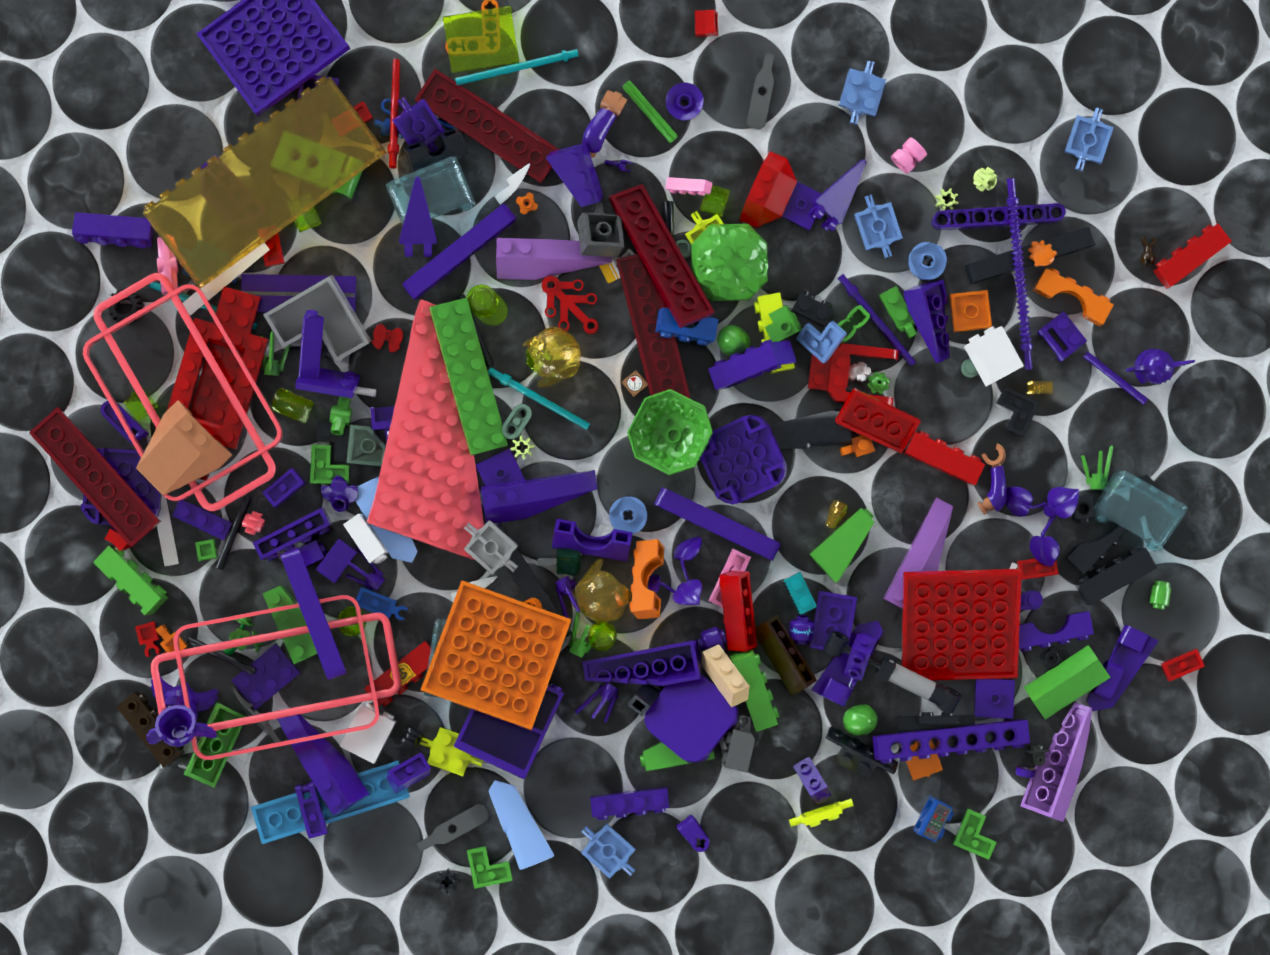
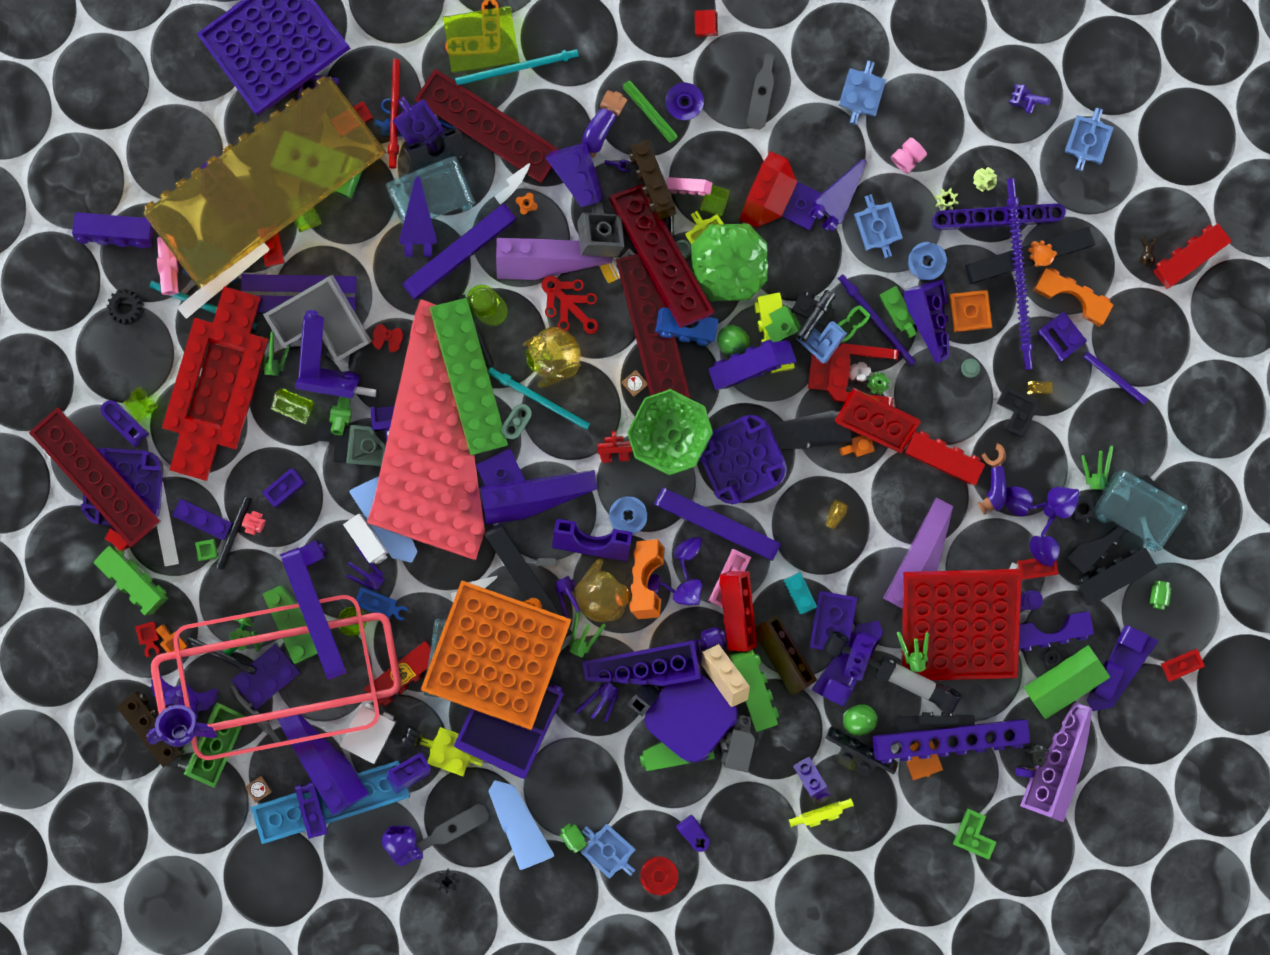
(173, 295): coral bar -> none
(180, 451): nougat wedge -> none
(258, 789): none -> tile
(292, 534): dark purple brick -> none
(321, 469): bright green plate -> none
(336, 560): dark purple panel -> none
(340, 491): dark purple plate -> none
(400, 844): none -> dark purple piece
(484, 873): bright green plate -> none
(491, 547): light grey plate -> none
(518, 444): yellowish green gear -> none
(568, 561): clear green piece -> none
(573, 837): none -> bright green brick
(602, 636): clear neon green hair -> none
(614, 445): none -> red hips
(629, 802): dark purple brick -> none
(653, 180): none -> dark brown brick
(659, 876): none -> red tile
(801, 629): dark purple head -> none
(819, 310): none -> black pin
(840, 547): bright green slope -> none
(917, 659): none -> bright green plant
(933, 819): slope -> none
(993, 355): white brick -> none
(994, 698): dark purple plate -> none
(1022, 95): none -> dark purple arm
(1155, 366): dark purple helmet -> none

